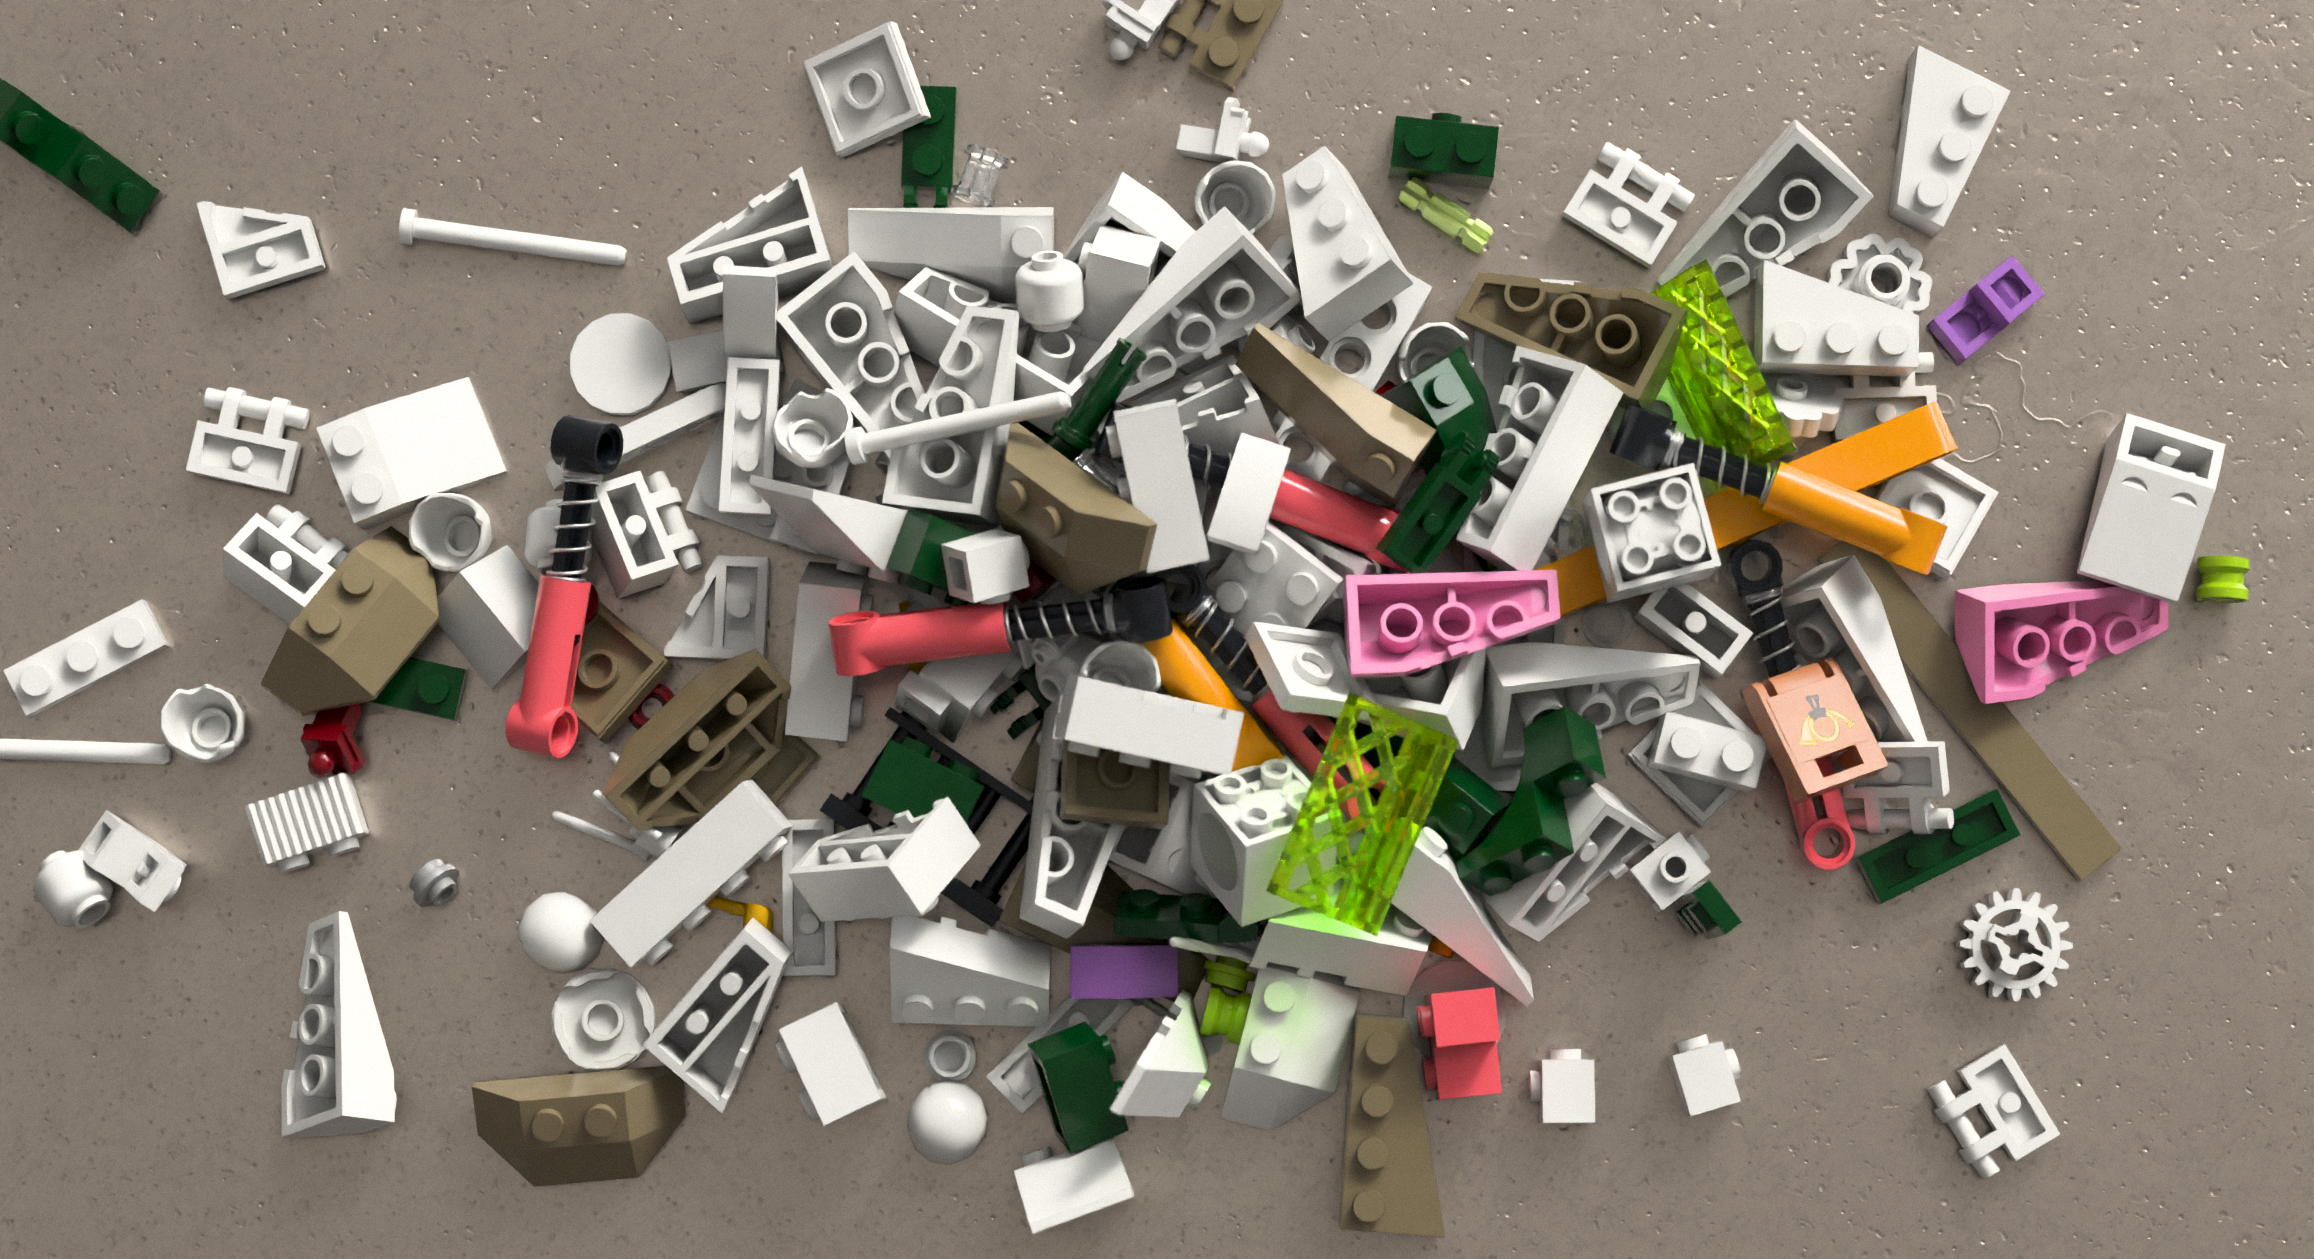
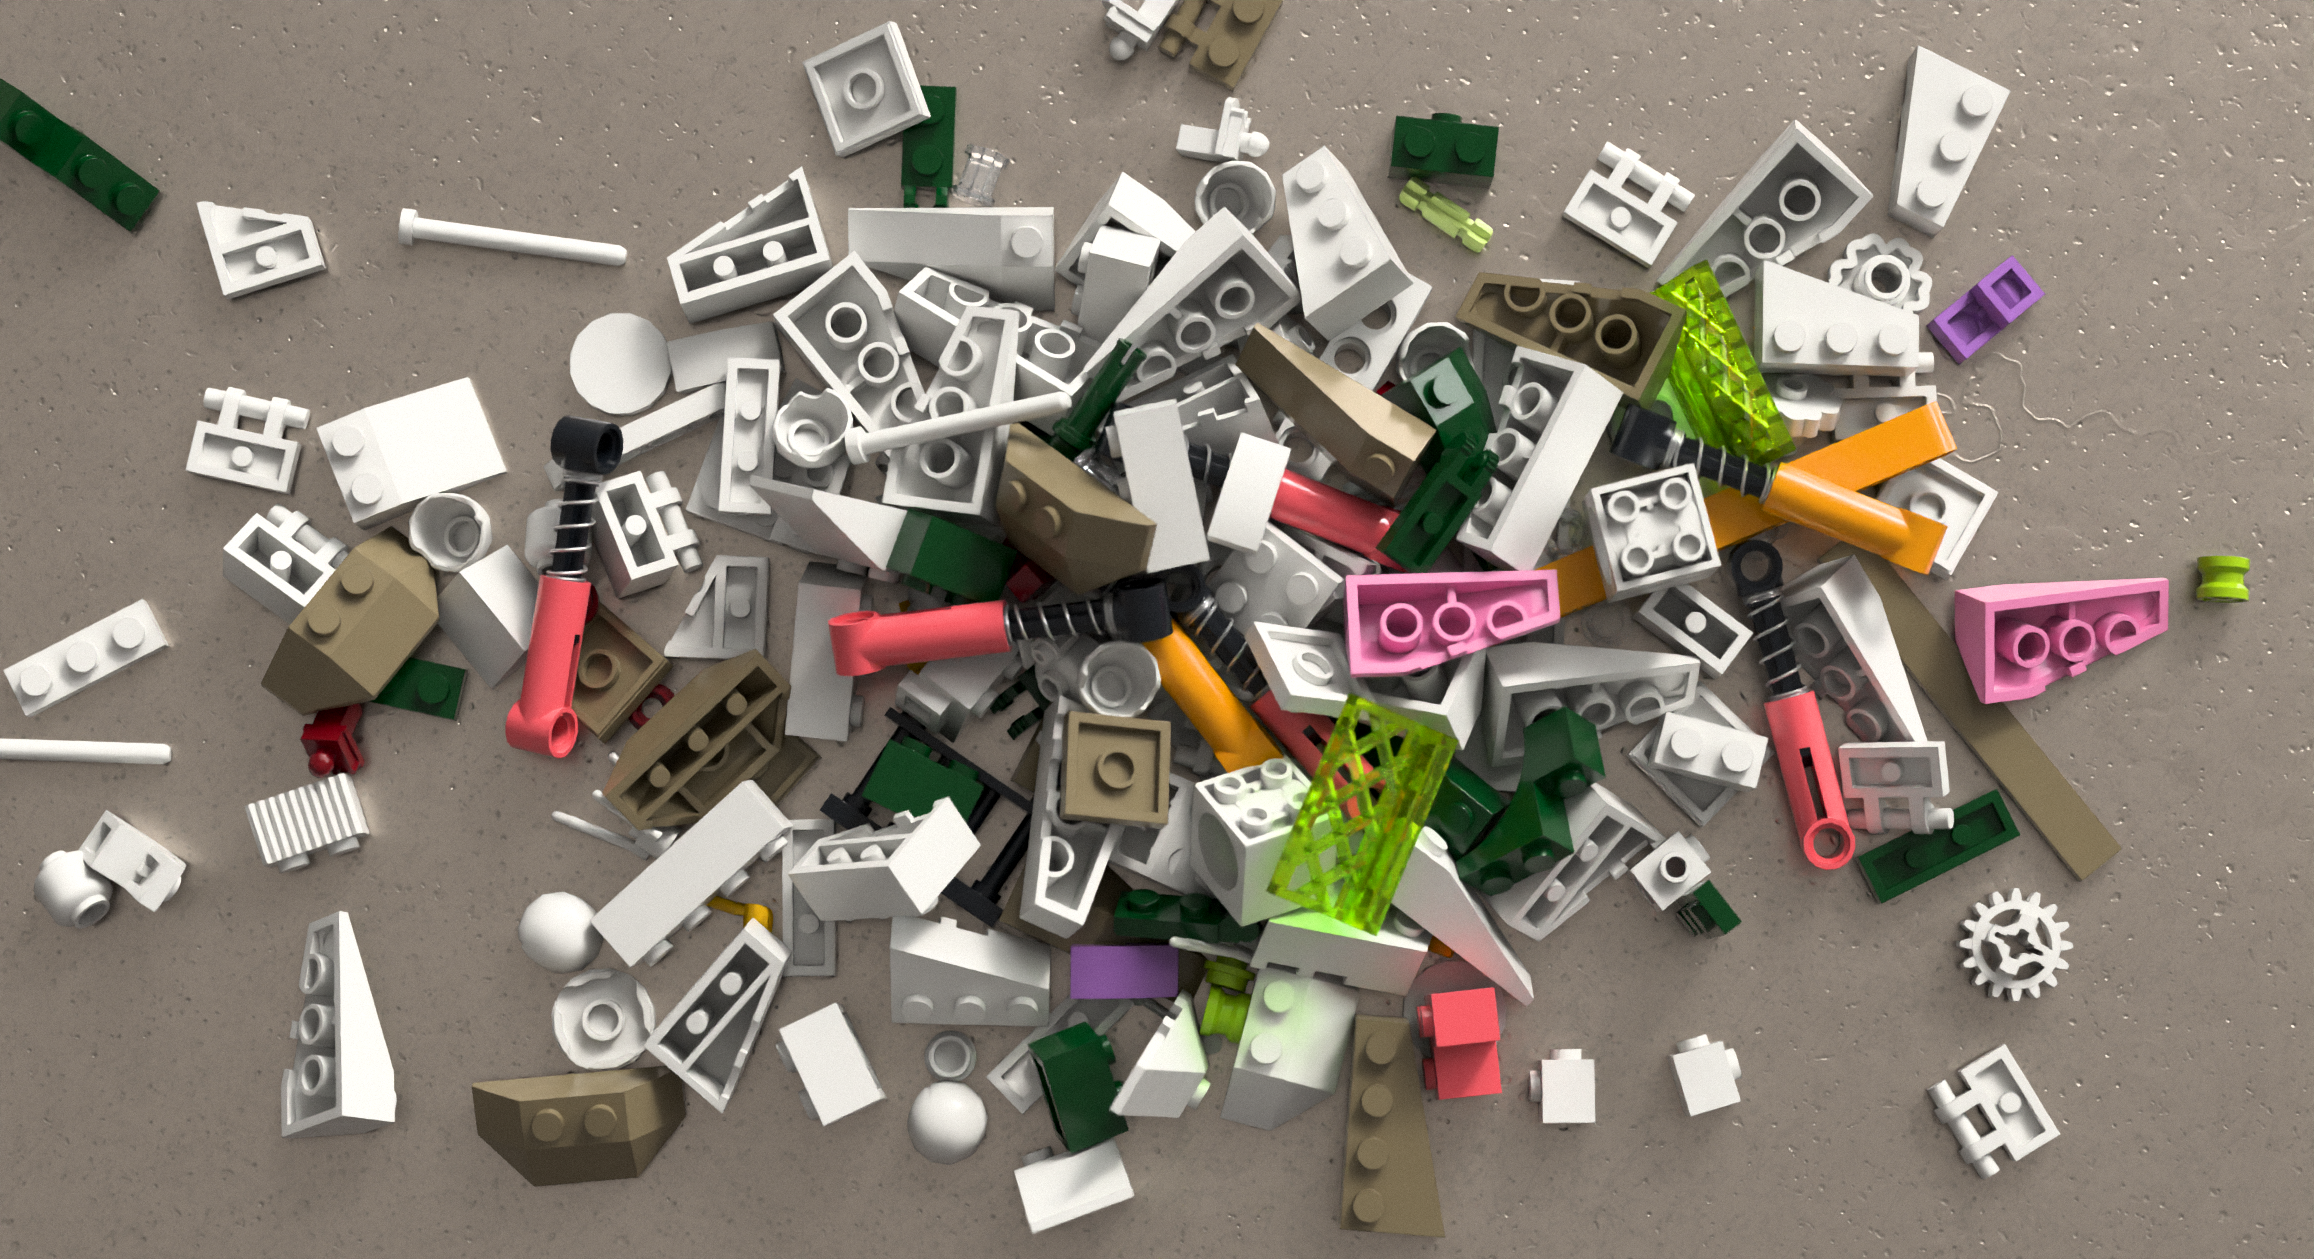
(202, 723): white hair -> none
(434, 883): light grey plate -> none
(750, 312): white slope -> none
(986, 566): white brick -> none
(1049, 291): white head -> none
(1148, 727): white wedge -> none
(1809, 718): container -> none
(2150, 507): white slope -> none

